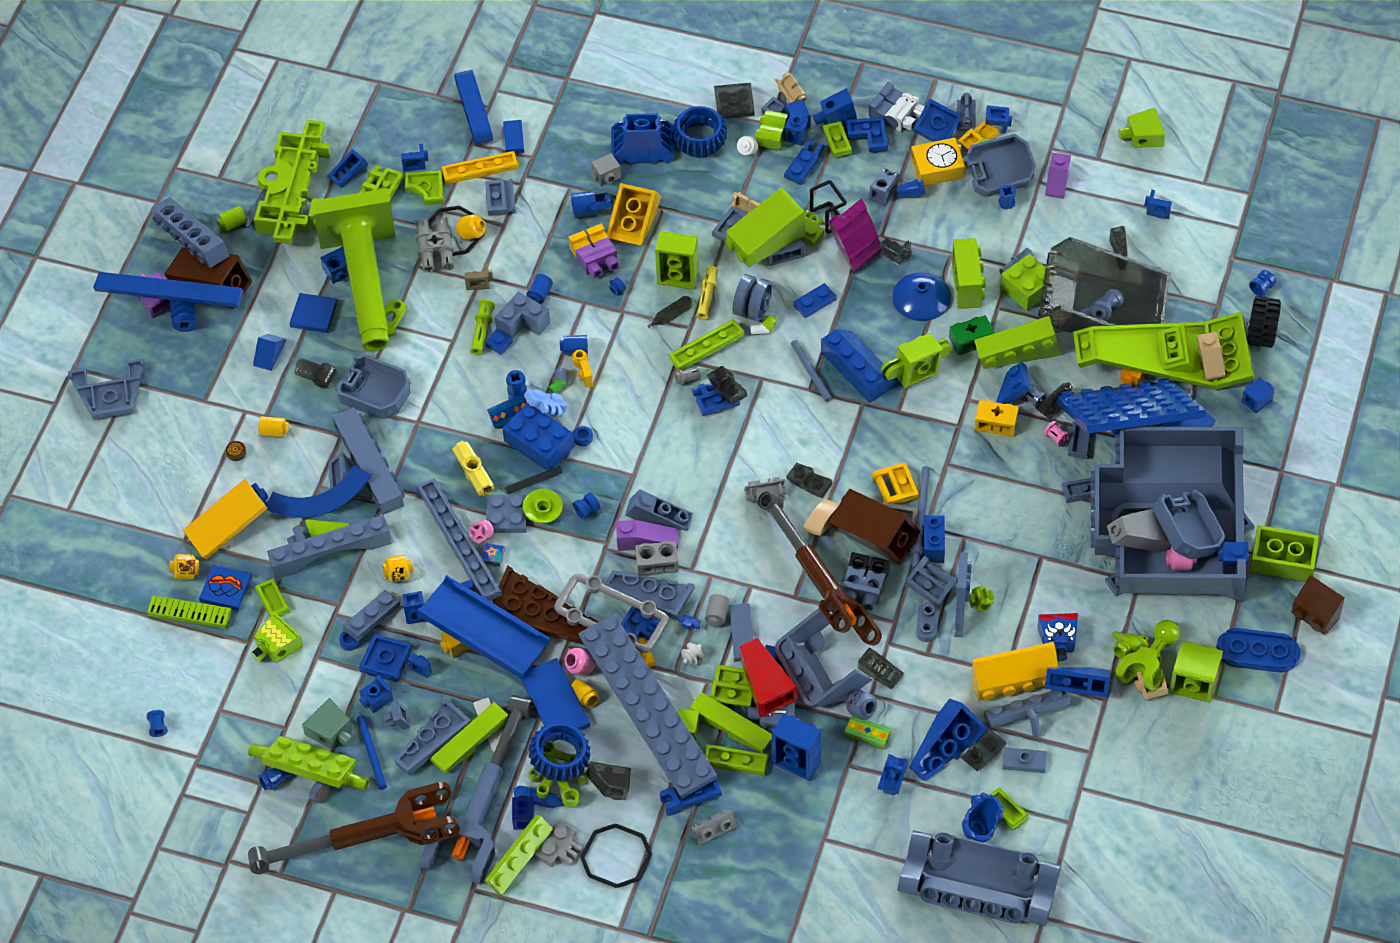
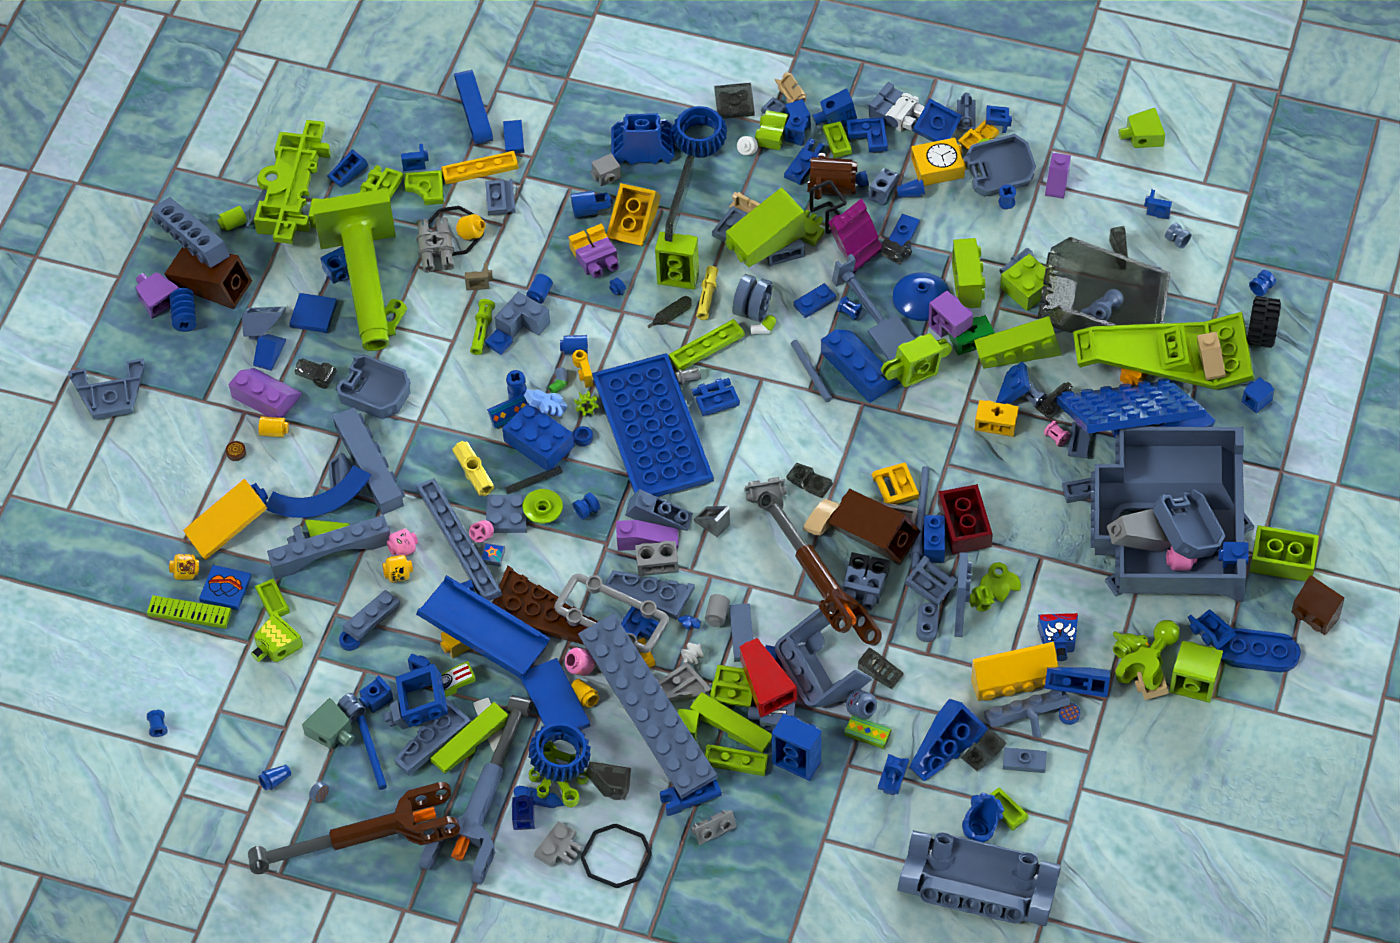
(168, 289): blue tile -> none
(258, 320): none -> sand blue slope
(263, 393): none -> medium lavender slope
(310, 762): lime plate -> none
(351, 707): none -> sand blue wheel
(385, 657): blue tile -> none
(402, 543): none -> bright pink head
(411, 604): blue bracket -> none
(416, 680): none -> blue window
(457, 677): none -> slope
(518, 854): lime plate -> none
(589, 407): none -> lime gear
(652, 426): none -> blue plate
(679, 198): none -> clear smoke tile
(683, 684): none -> light grey wing
(714, 519): none -> flat silver slope
(726, 385): clear smoke slope -> none
(839, 171): none -> reddish brown container
(849, 308): none -> blue bush
(862, 179): none -> blue hinge
(888, 332): none -> sand blue piece
(904, 229): none -> blue plate
(949, 315): none -> medium lavender brick
(965, 519): none -> dark red brick
(1001, 583): none -> lime plate
(1069, 714): none -> tile
(1178, 235): none -> sand blue wheel
(1211, 629): none -> blue bracket

